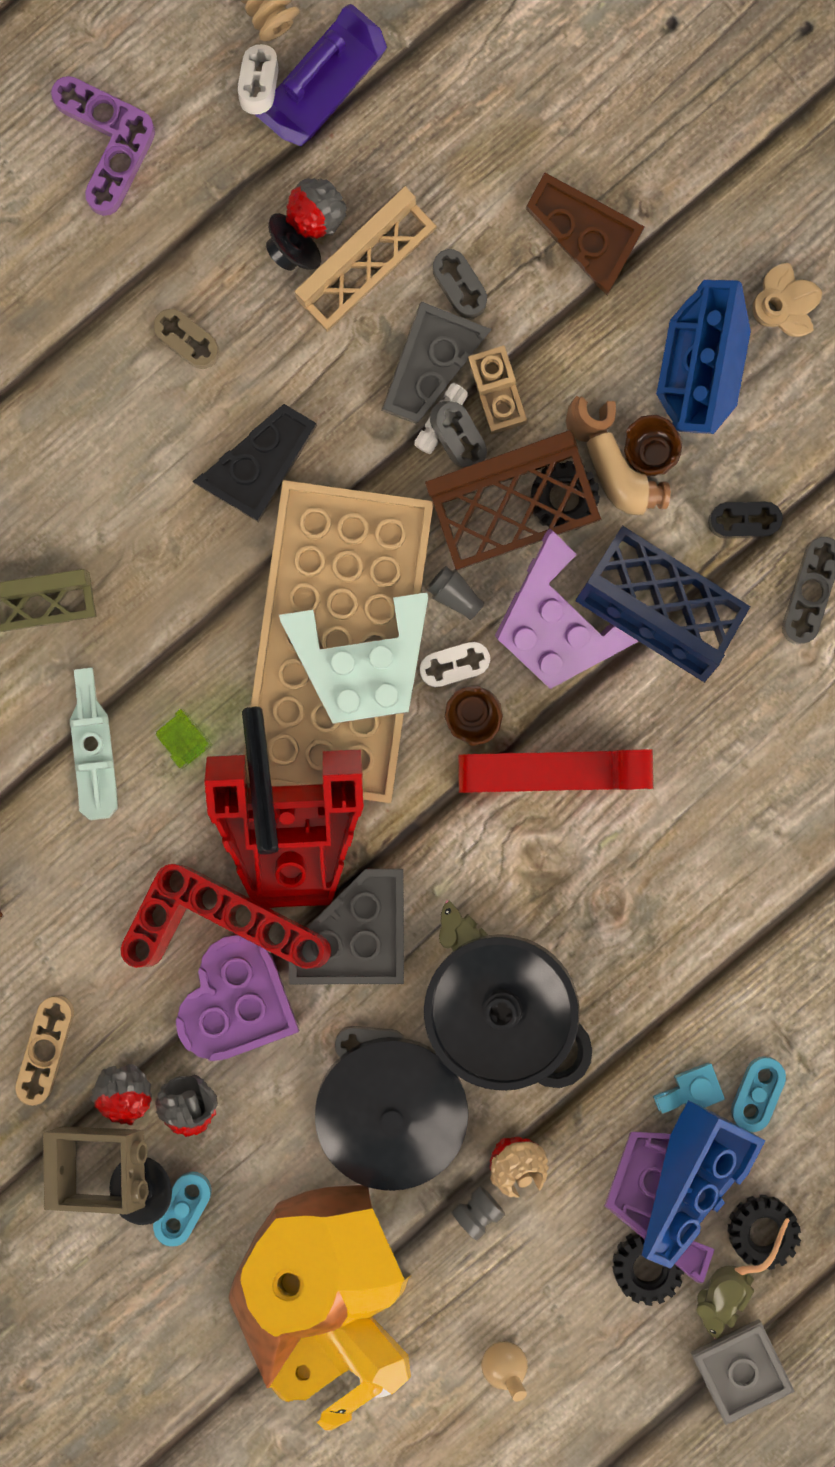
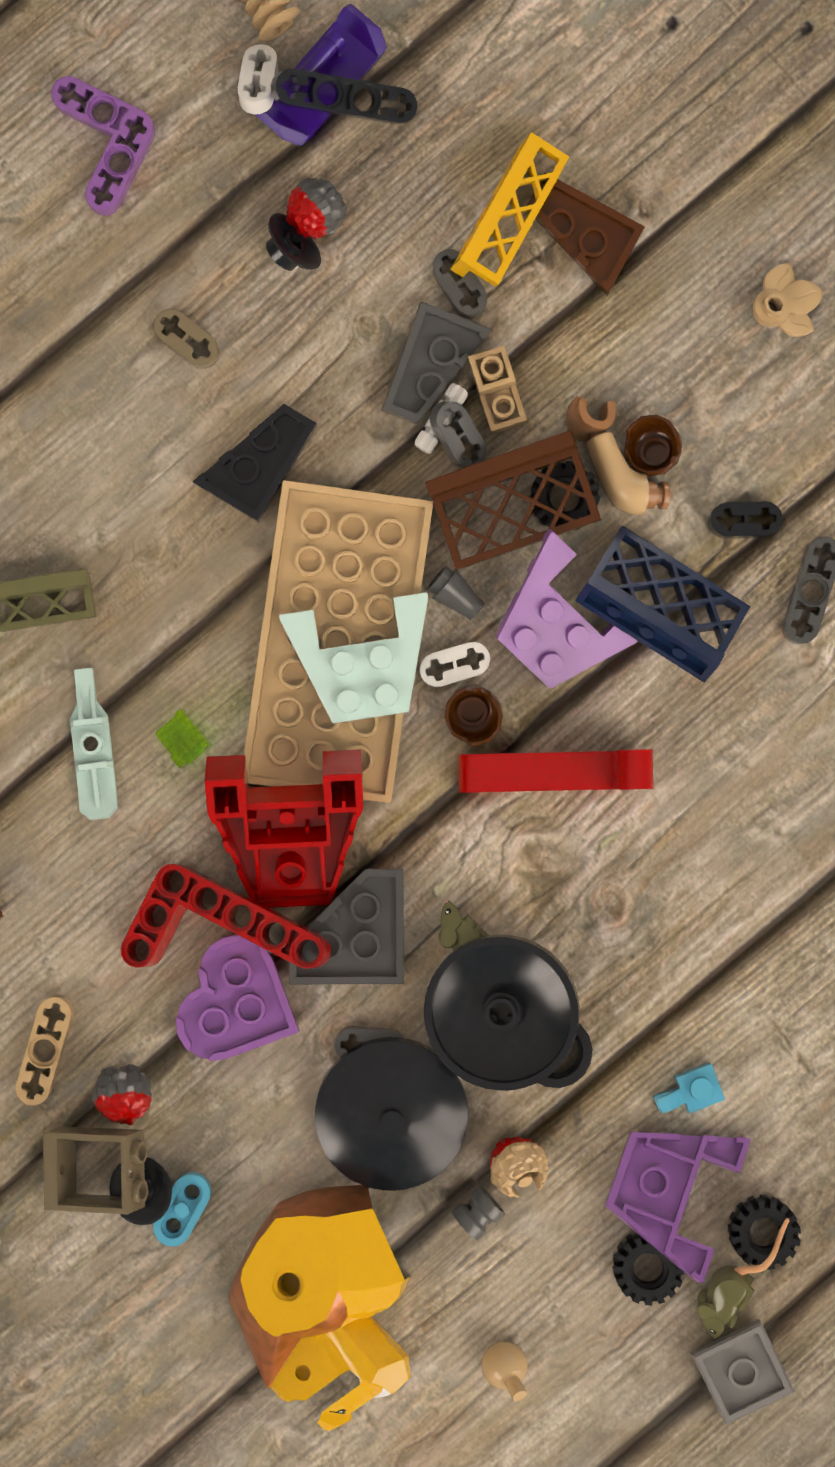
(186, 1105): dark grey piece -> none
(260, 780): black axle -> none
(344, 100): none -> black beam
(355, 249): tan fence -> none
(498, 202): none -> yellow fence
(698, 1169): blue wedge -> none
(705, 357): blue wedge -> none
(761, 1094): medium azure plate -> none

